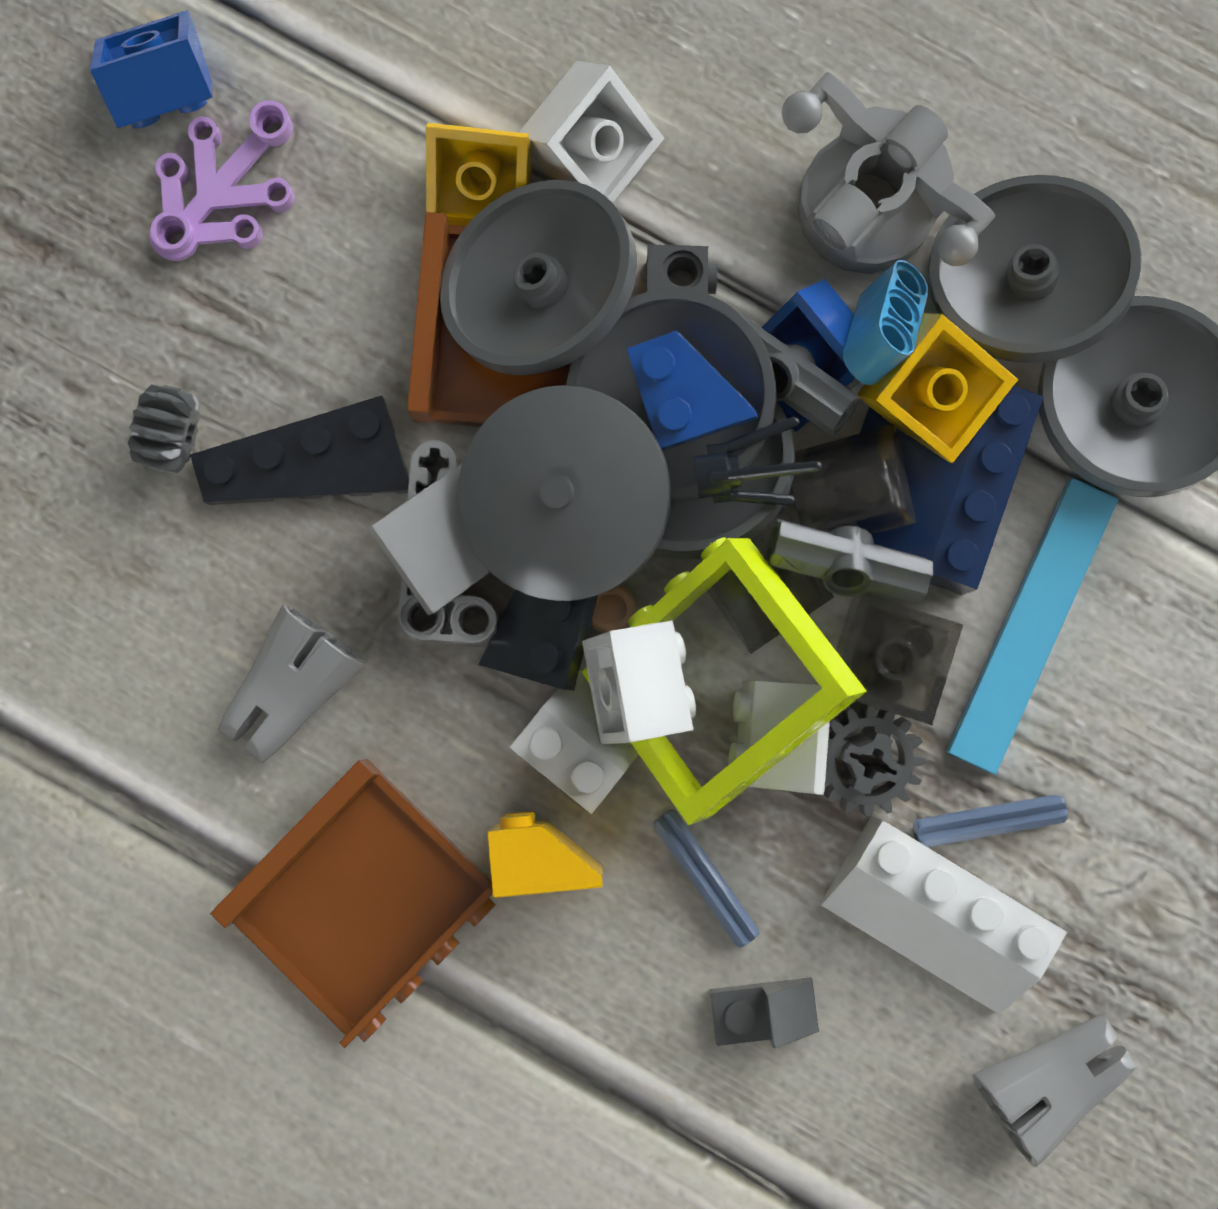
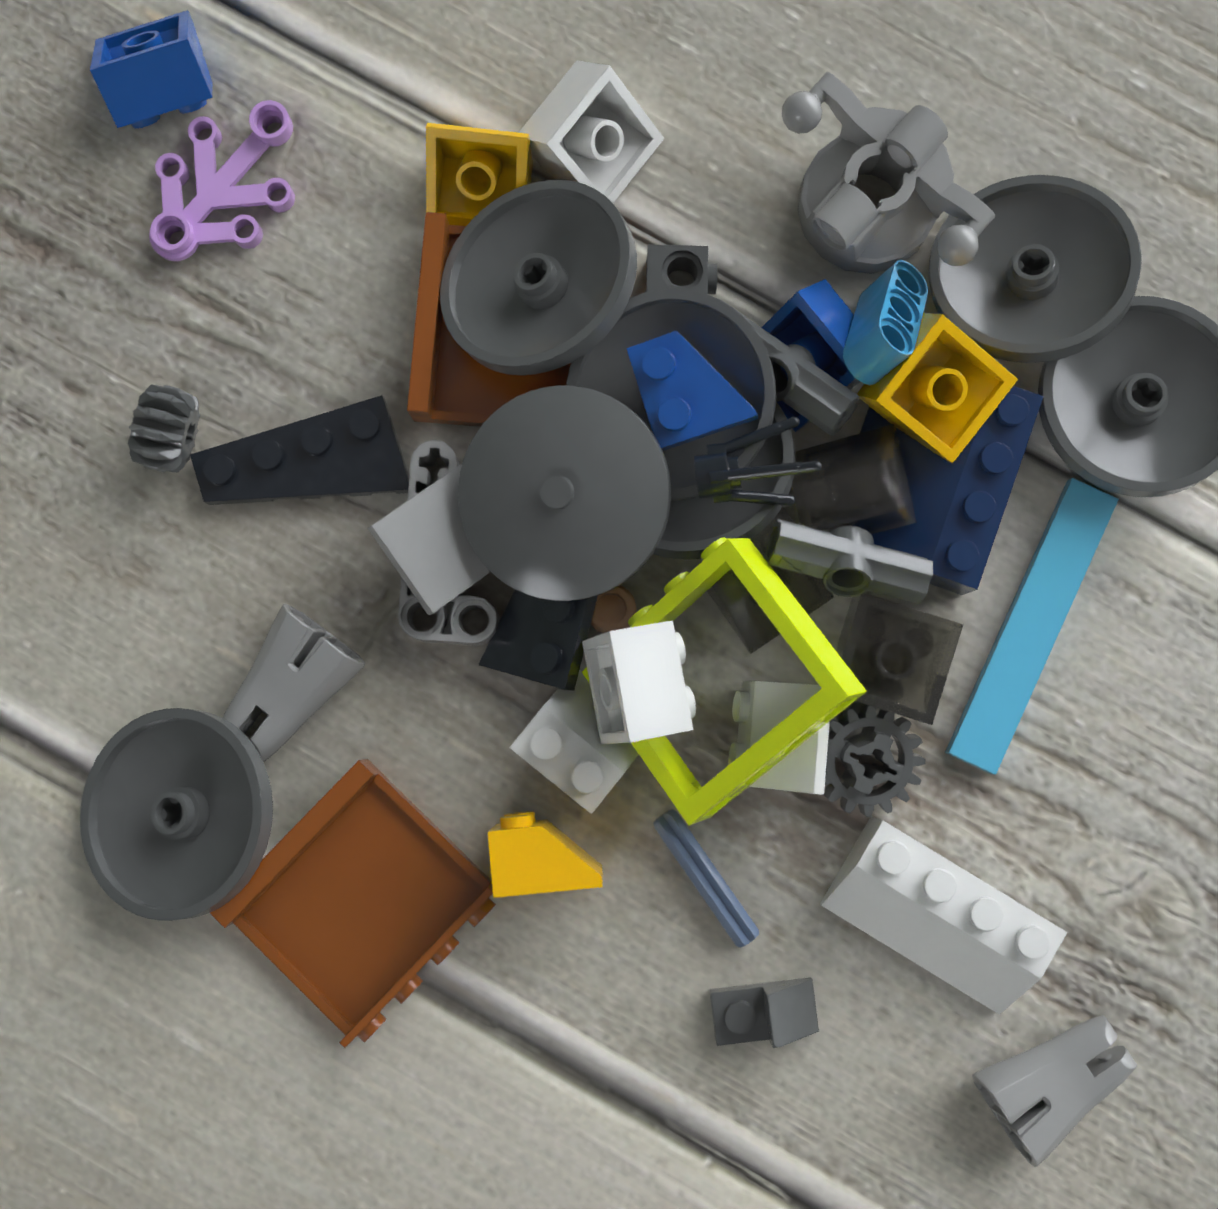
(176, 814): none -> dark grey dish
(990, 820): sand blue axle -> none

